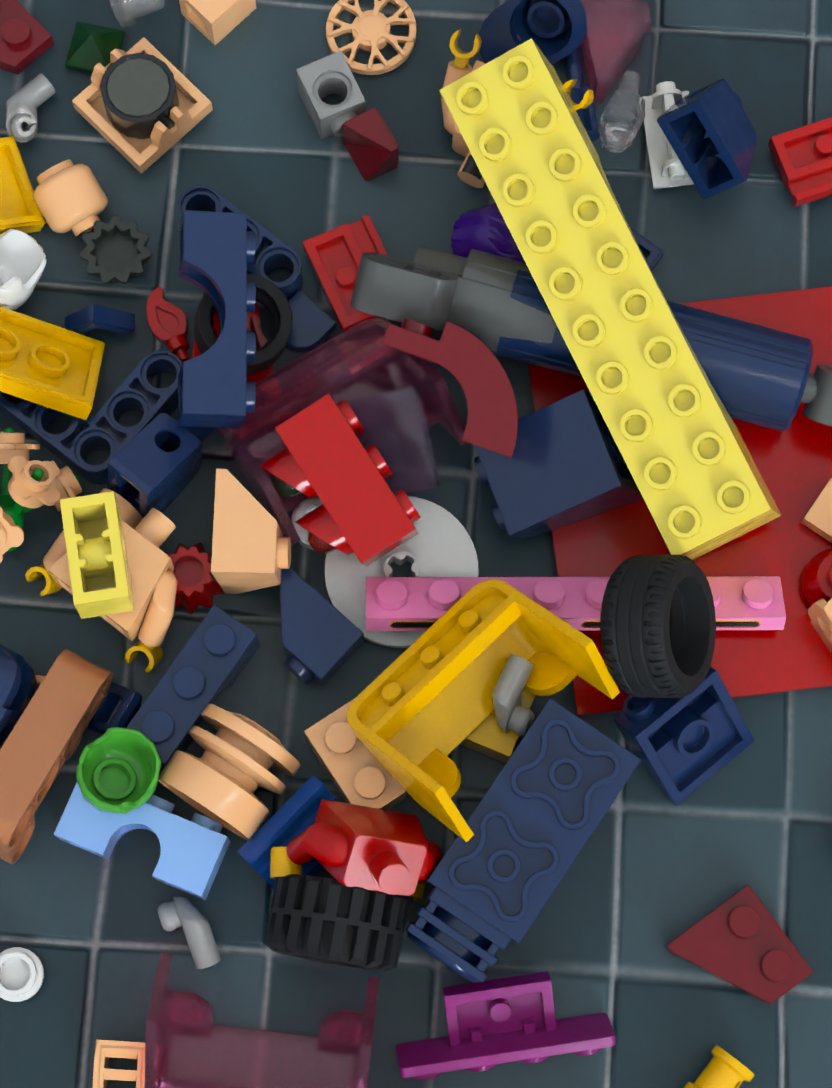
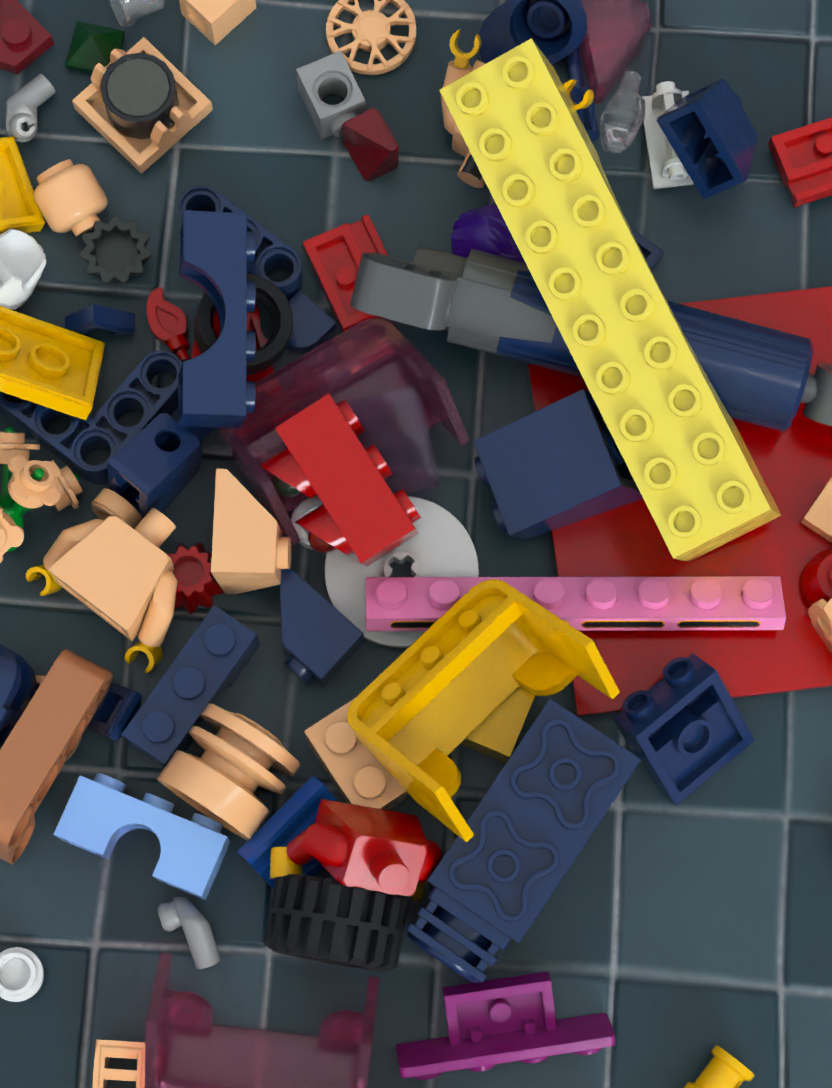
(97, 555): light yellow brick -> none
(118, 770): bright green hair -> none
(488, 392): dark red arch -> none
(507, 699): light grey arm -> none
(658, 626): black tyre -> none
(743, 947): dark red wing -> none

